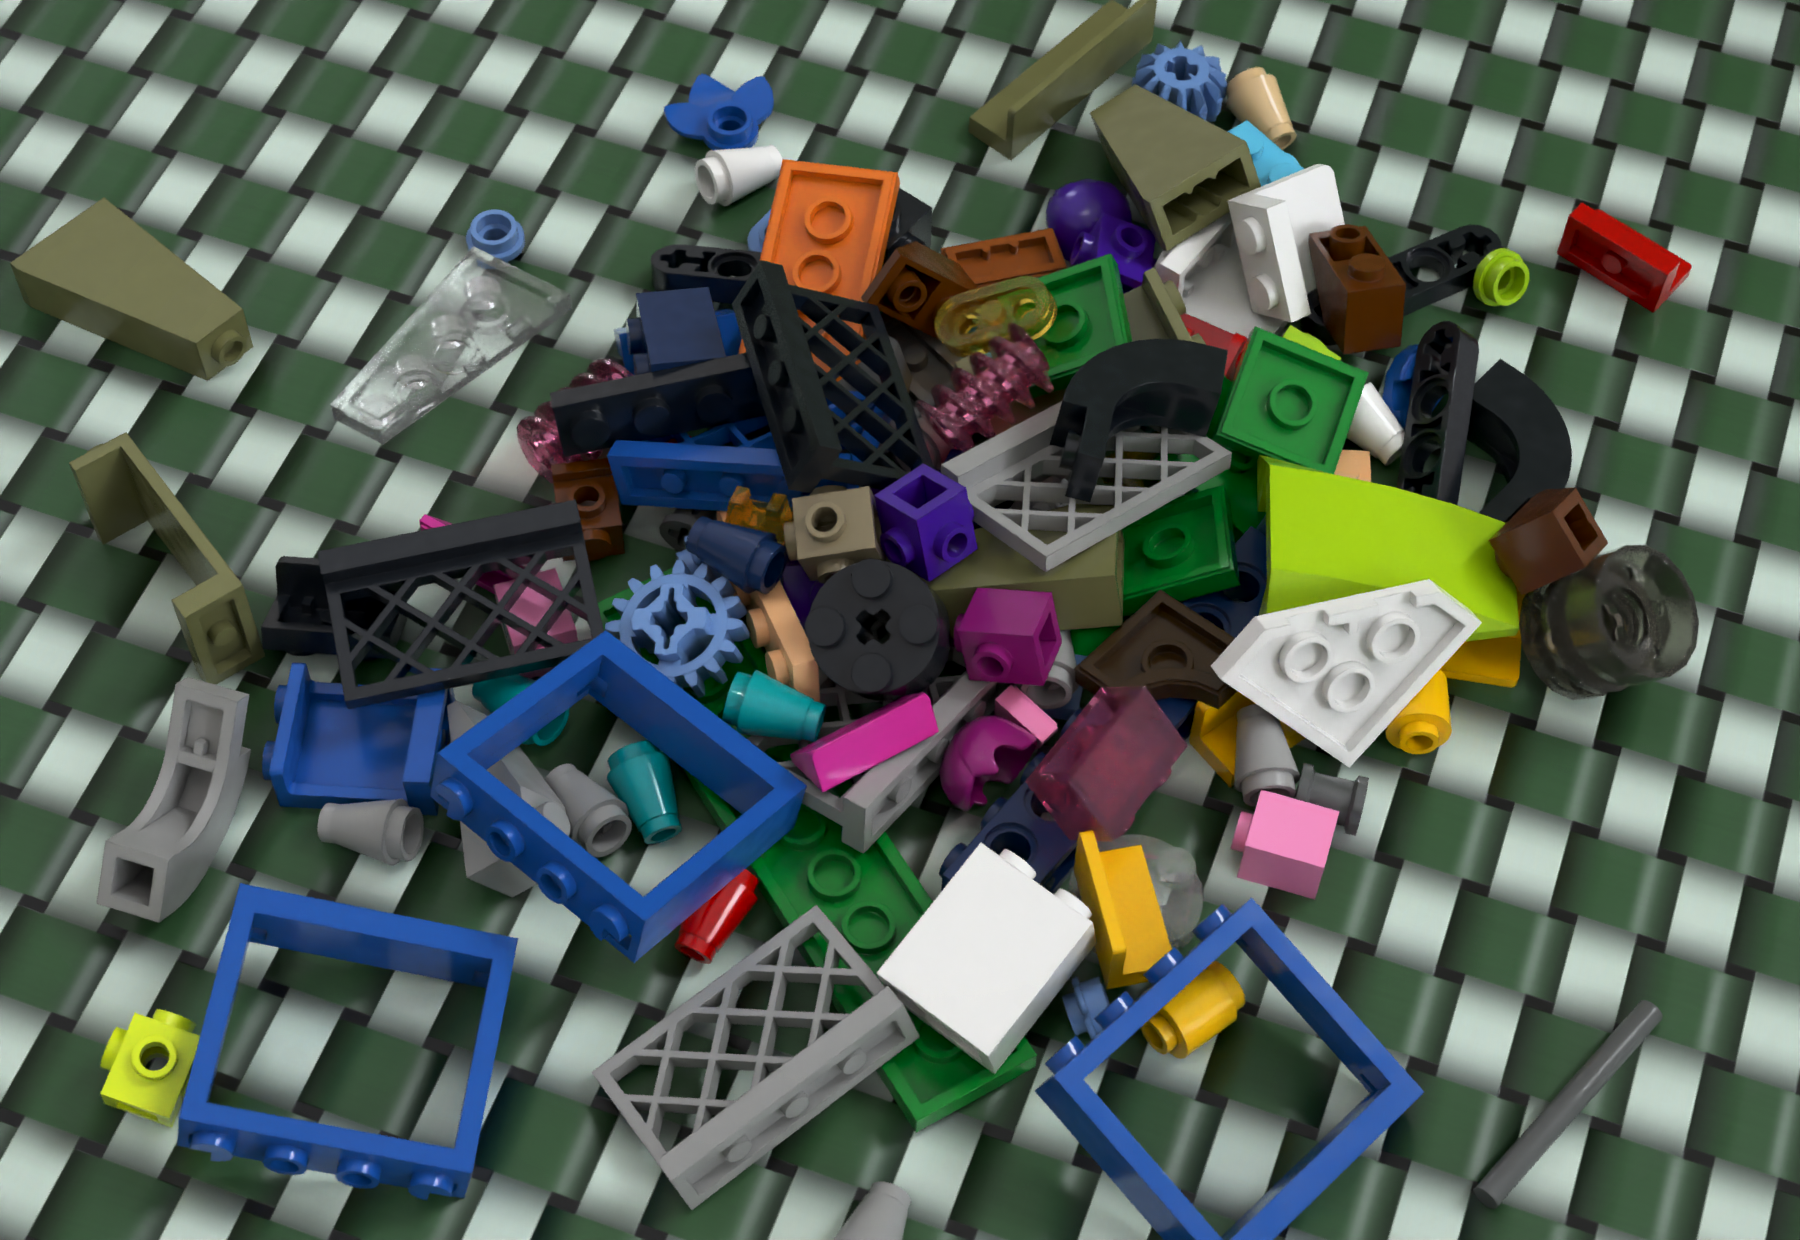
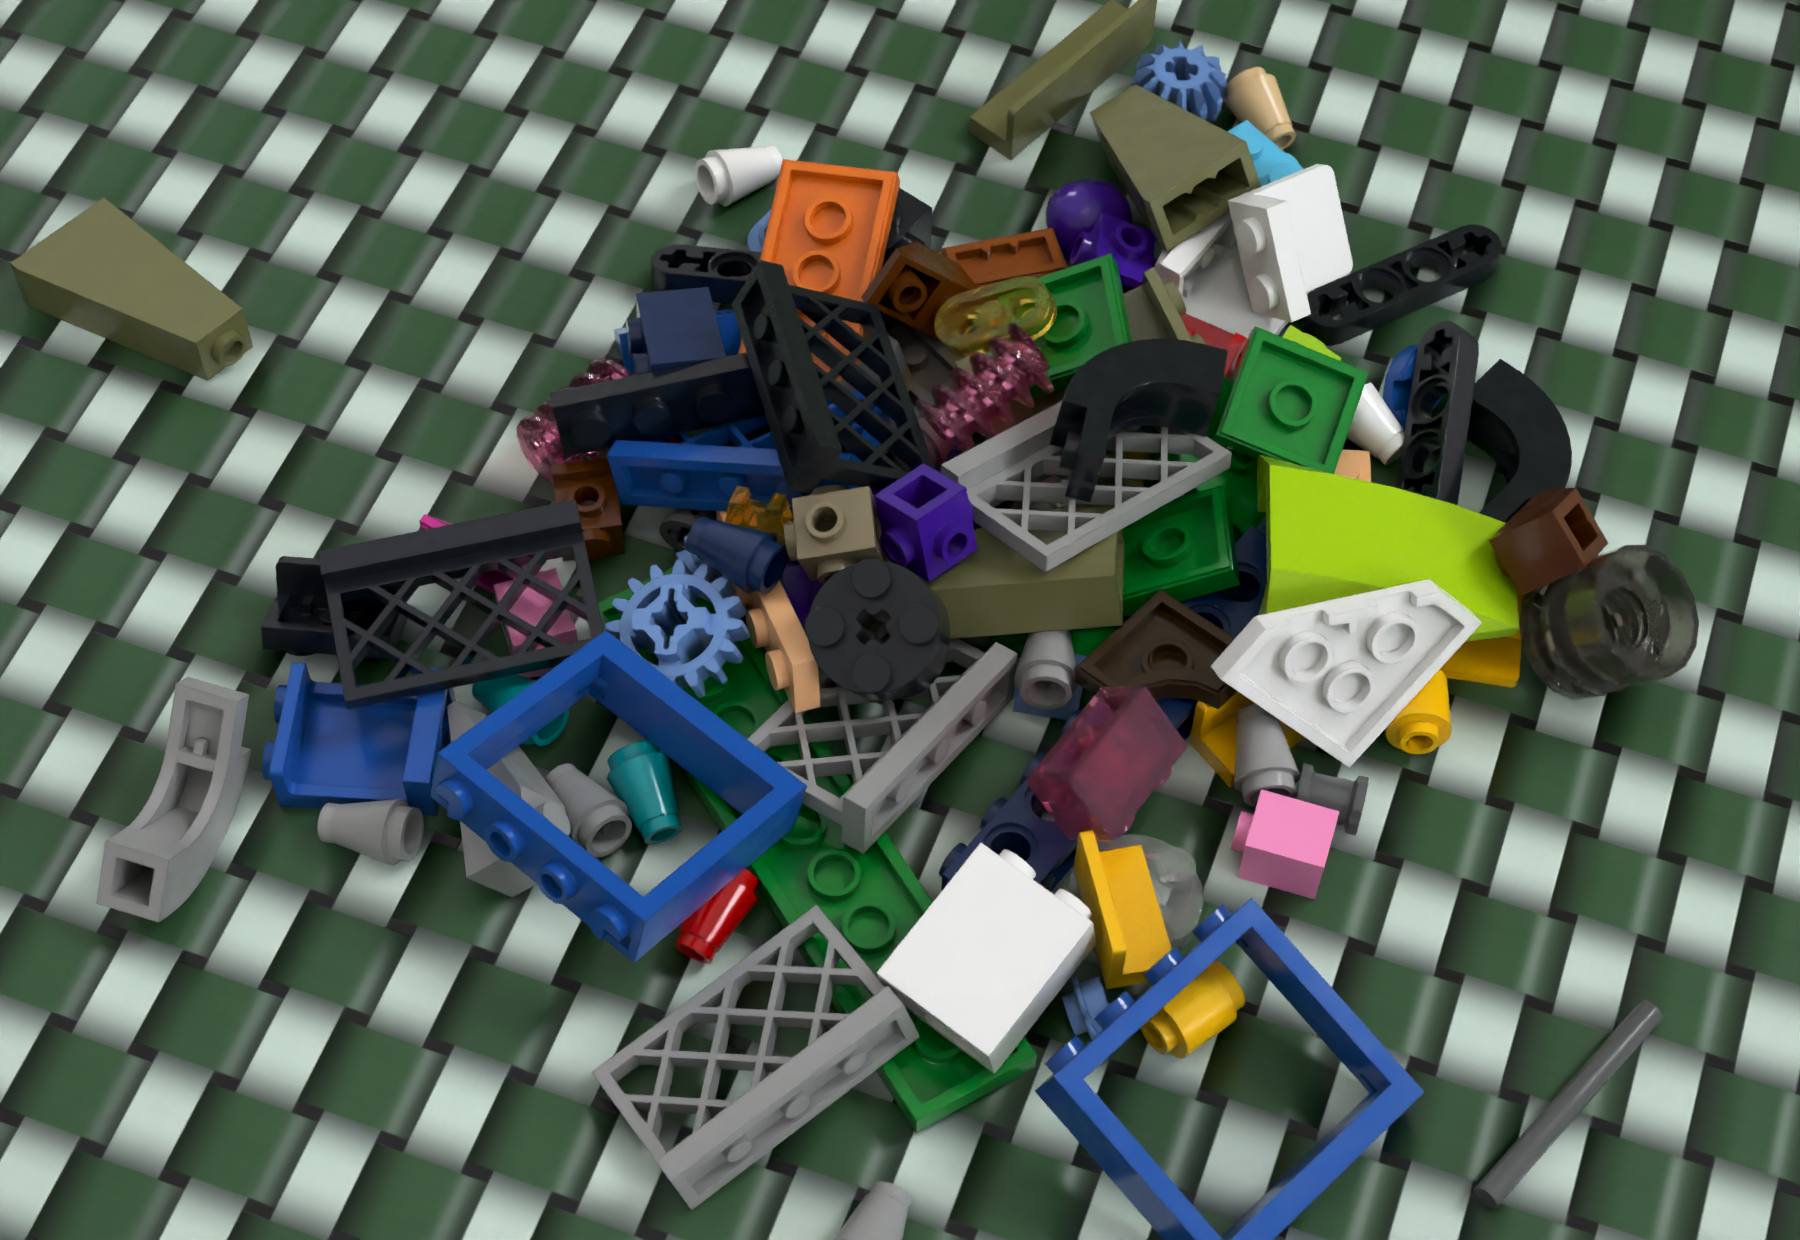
(146, 1092): neon yellow brick -> none
(215, 614): olive panel -> none
(368, 939): blue window -> none
(448, 341): clear wing -> none
(496, 234): medium blue plate -> none
(721, 115): blue plate -> none
(772, 709): teal cone -> none
(867, 741): dark pink slope -> none
(980, 753): magenta hair -> none
(1008, 636): magenta brick -> none
(1021, 710): bright pink tile -> none
(1357, 289): reddish brown slope -> none
(1501, 278): lime plate -> none
(1621, 257): red panel -> none

